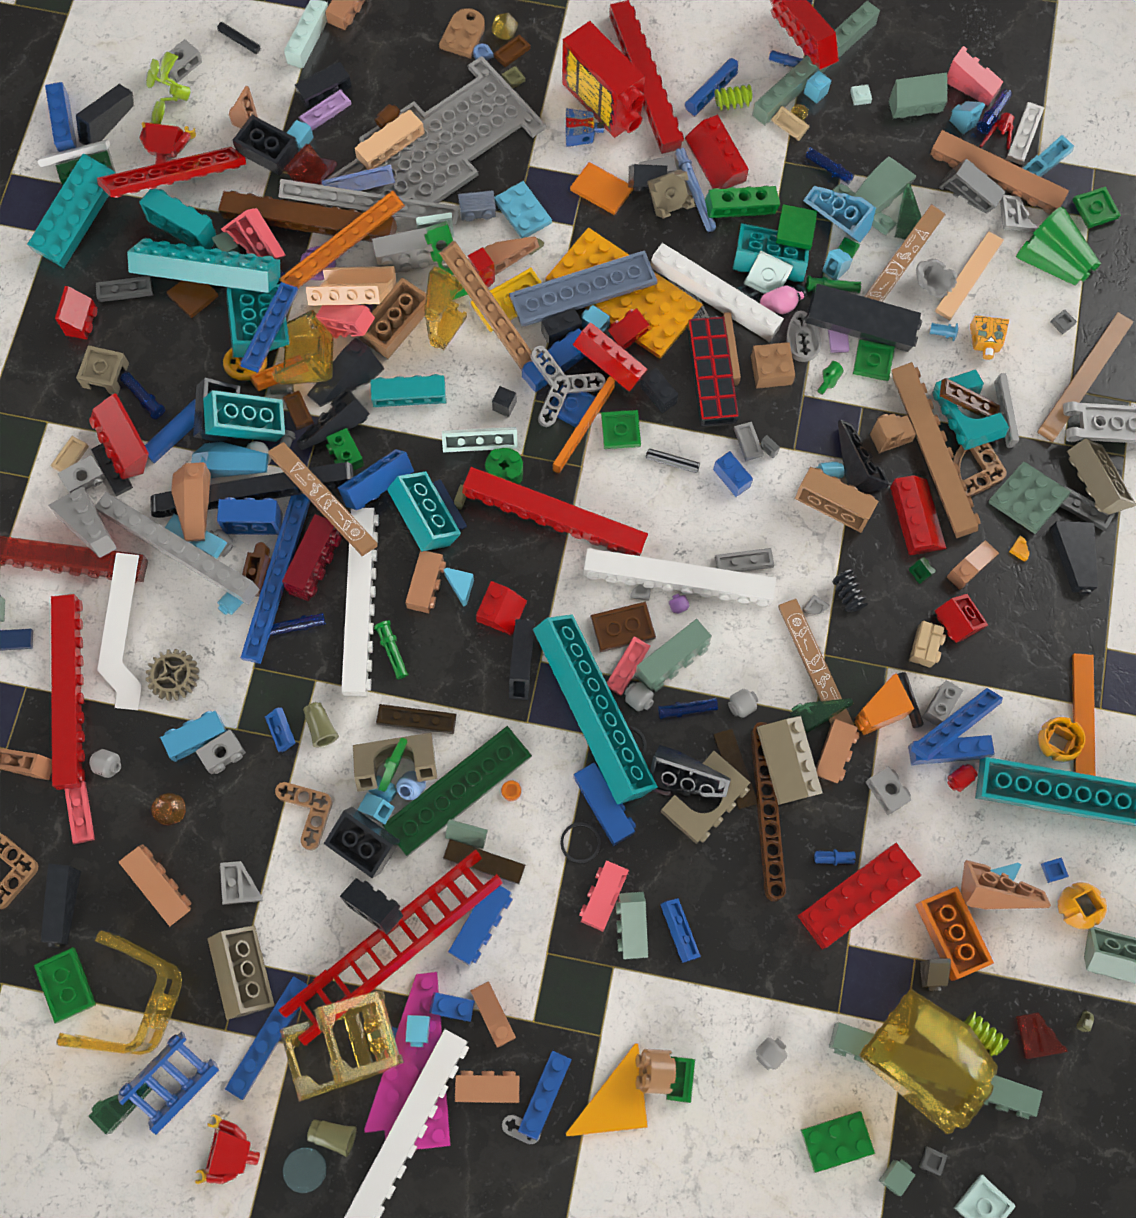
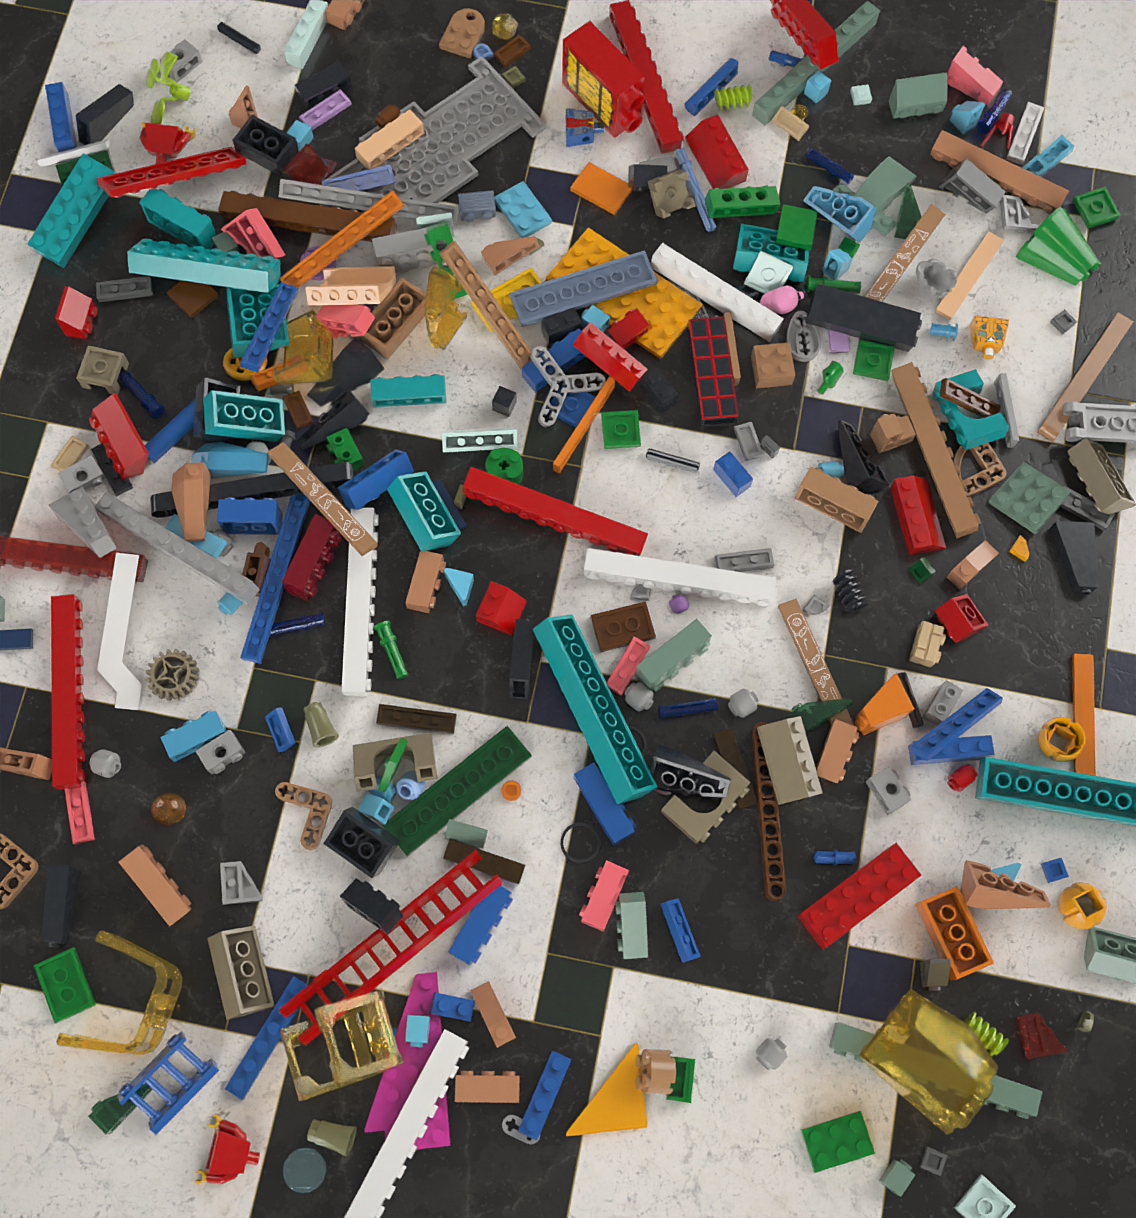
(483, 265): red brick -> none

